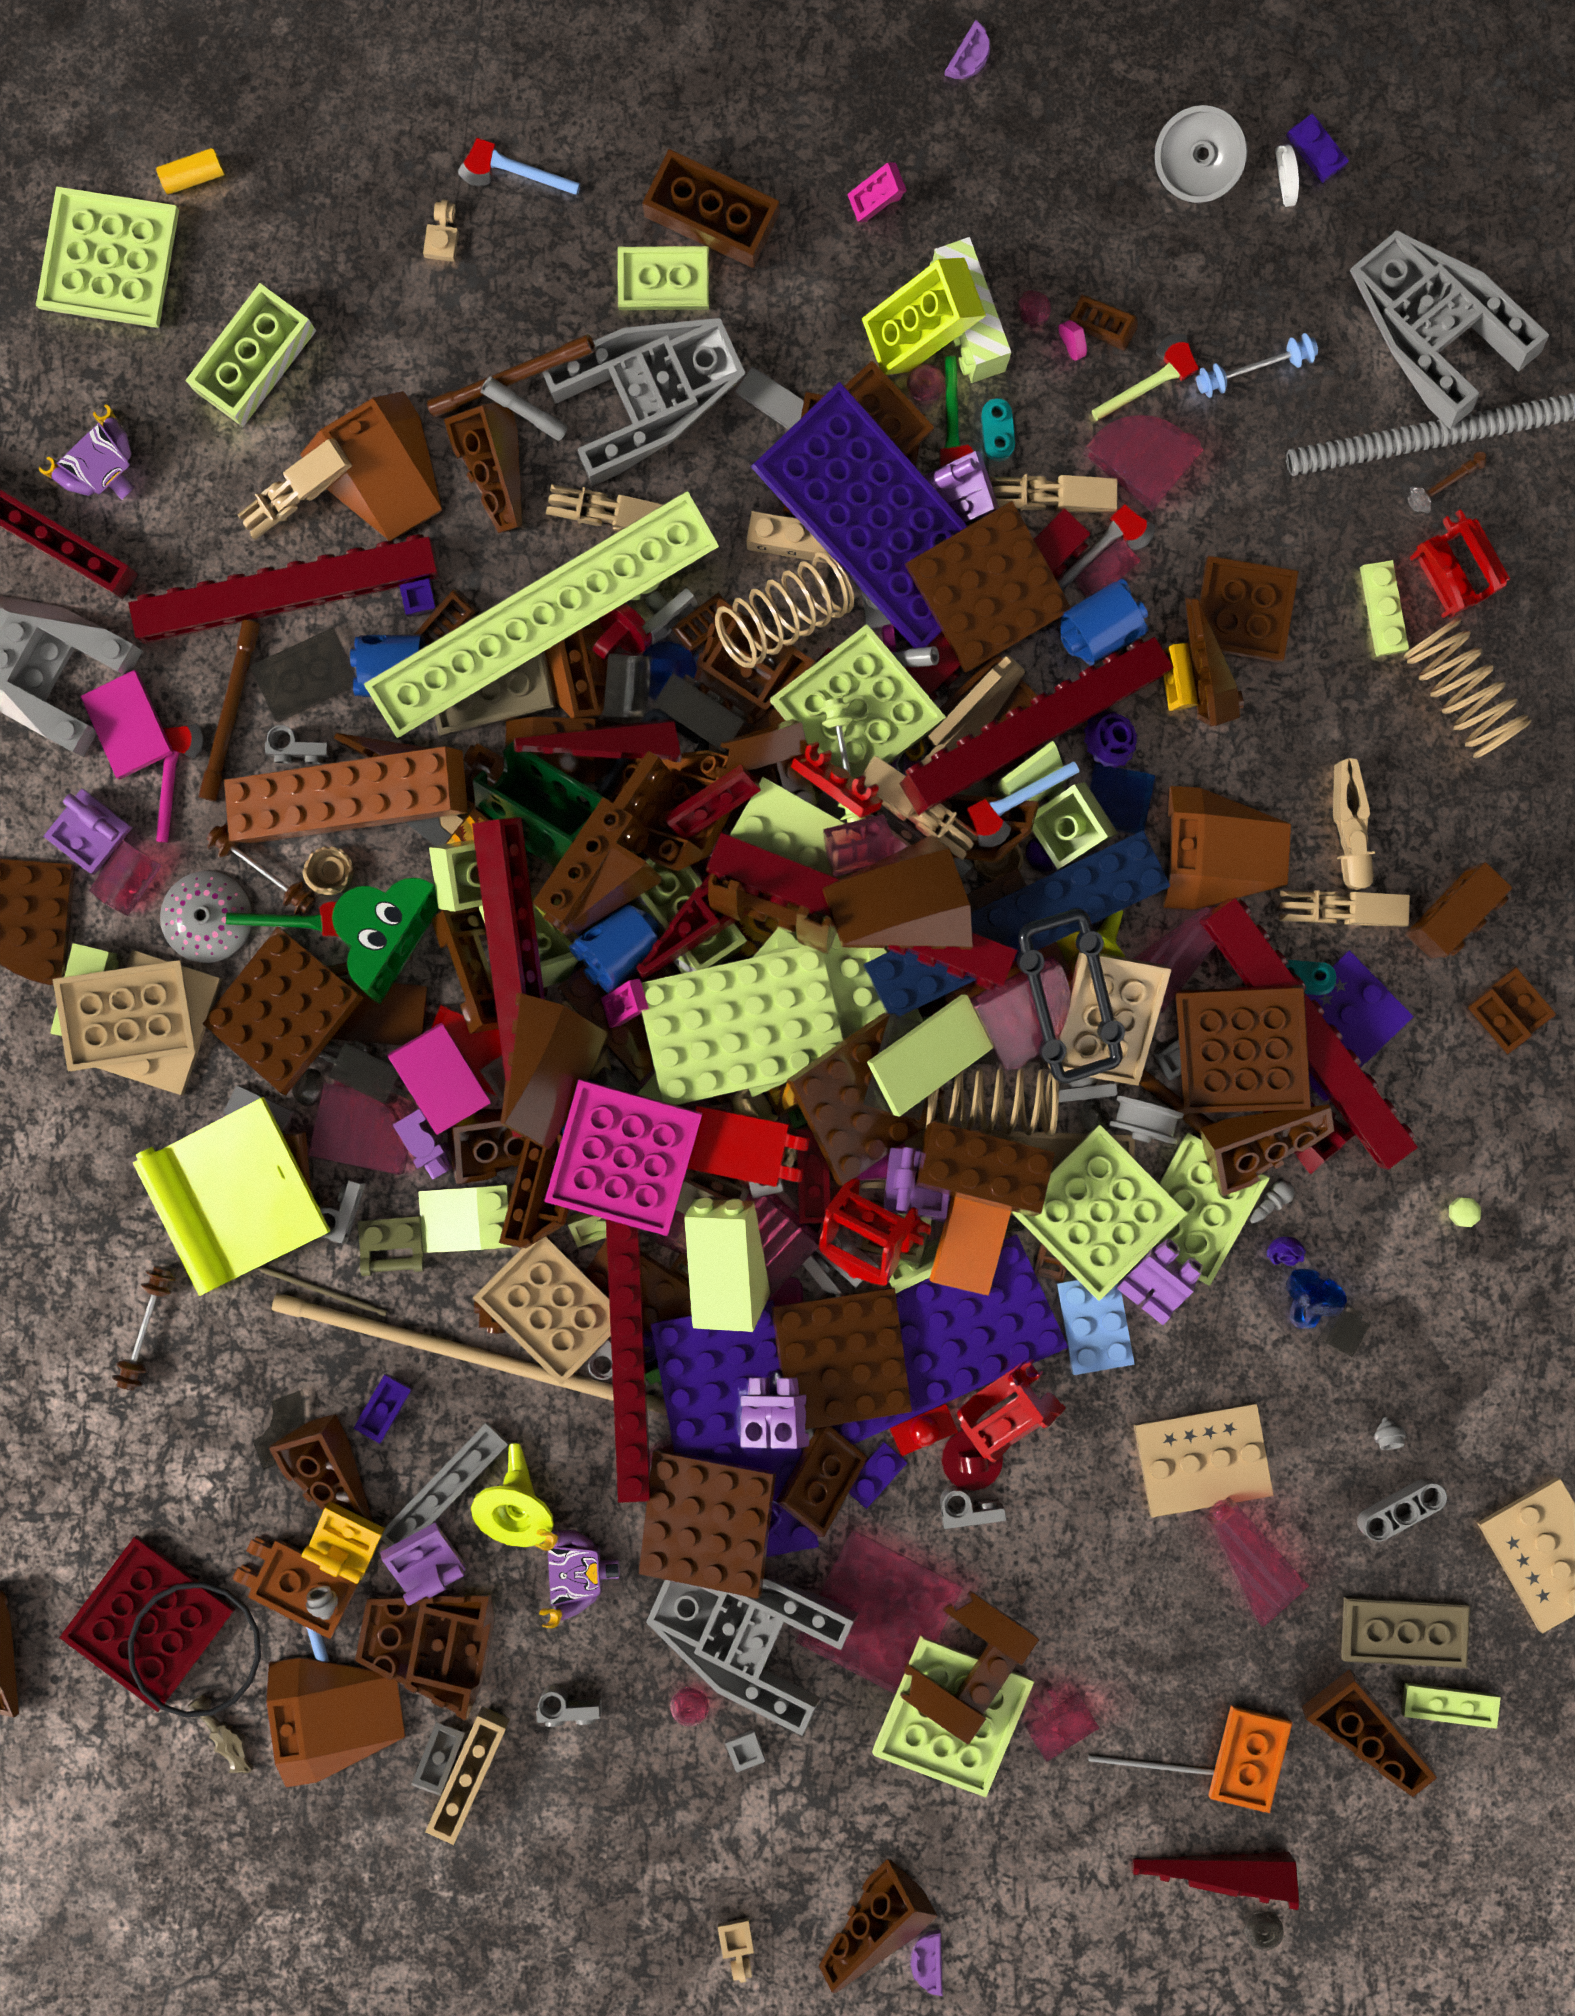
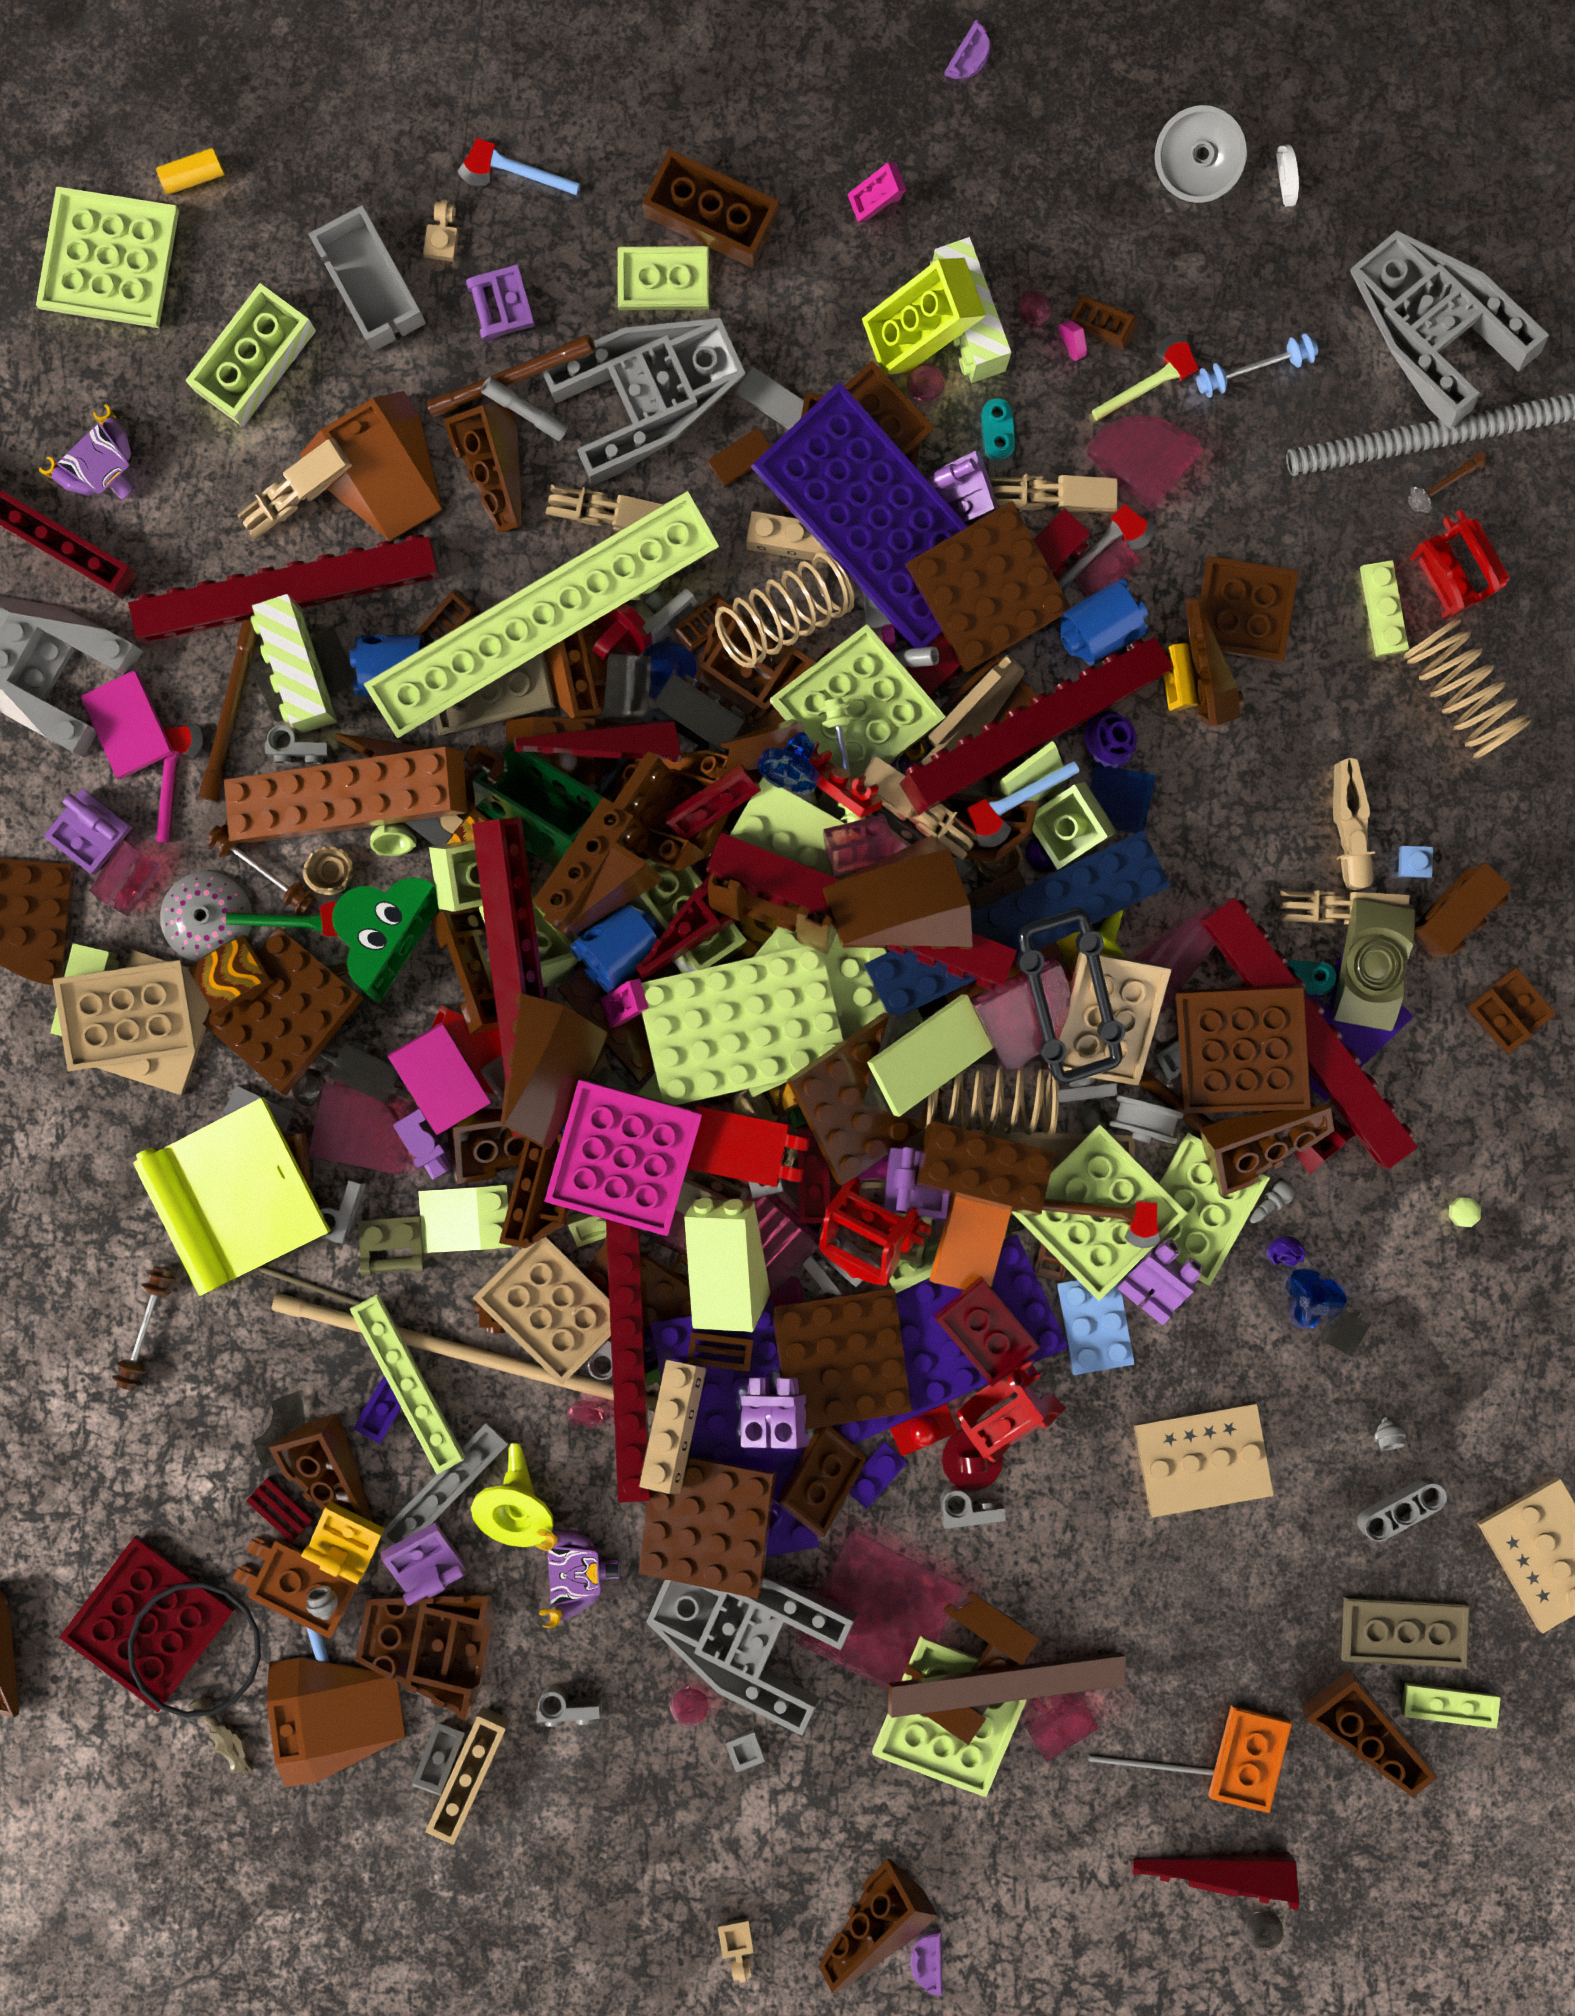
(230, 975): none -> slope
(273, 1519): none -> dark red tile
(294, 664): none -> yellowish green brick
(367, 278): none -> light grey piece
(392, 840): none -> yellowish green piece
(392, 1022): reddish brown tile -> none
(407, 1383): none -> yellowish green tile
(418, 597): dark purple plate -> none
(510, 301): none -> medium lavender plate
(585, 1413): none -> clear pink plate
(672, 1427): none -> tan brick
(737, 458): none -> reddish brown tile
(748, 1342): none -> reddish brown tile
(791, 765): none -> clear blue tile
(953, 448): green piece -> none
(986, 1331): none -> dark red tile
(1006, 1684): none -> reddish brown tile
(1142, 1217): none -> piece
(1221, 850): dark orange wedge -> none
(1256, 1565): clear pink slope -> none
(1317, 148): dark purple plate -> none
(1374, 965): none -> olive slope
(1415, 862): none -> light blue plate

